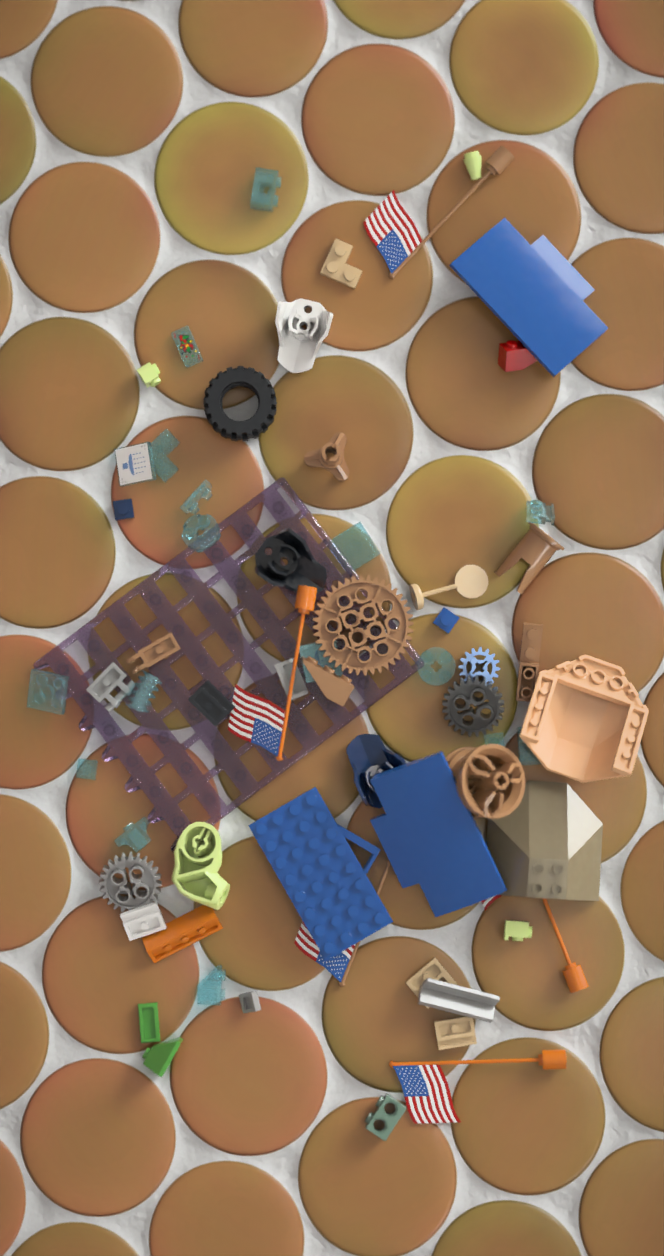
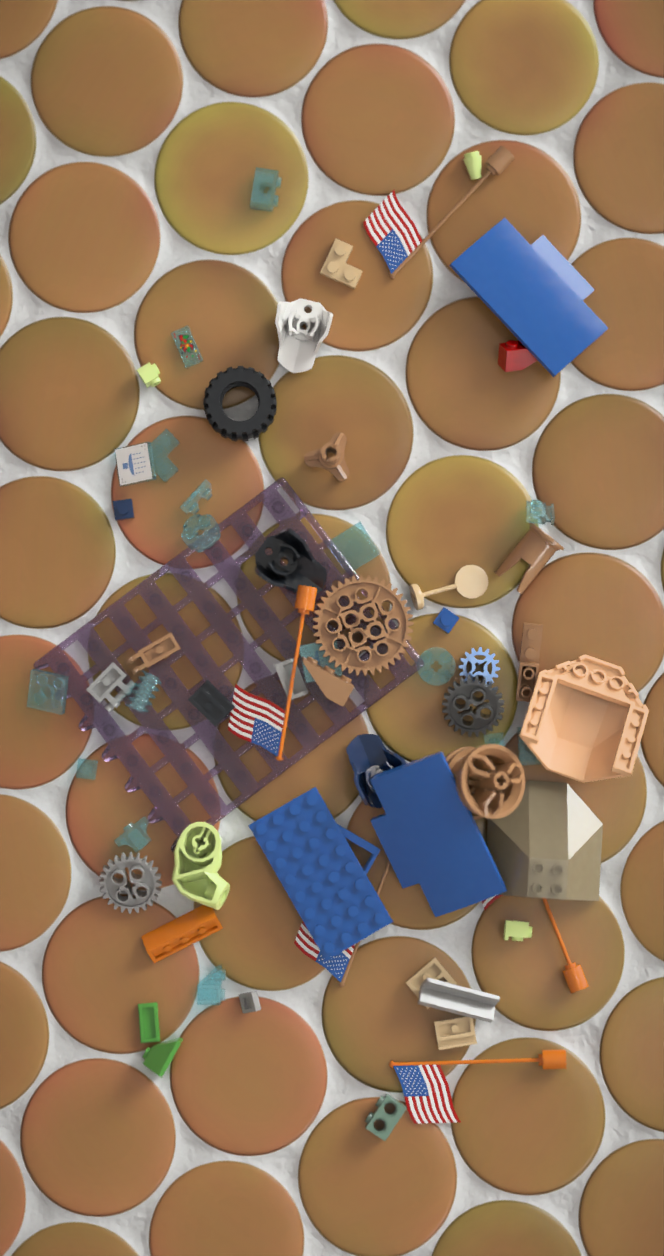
(143, 921): white plate -> none

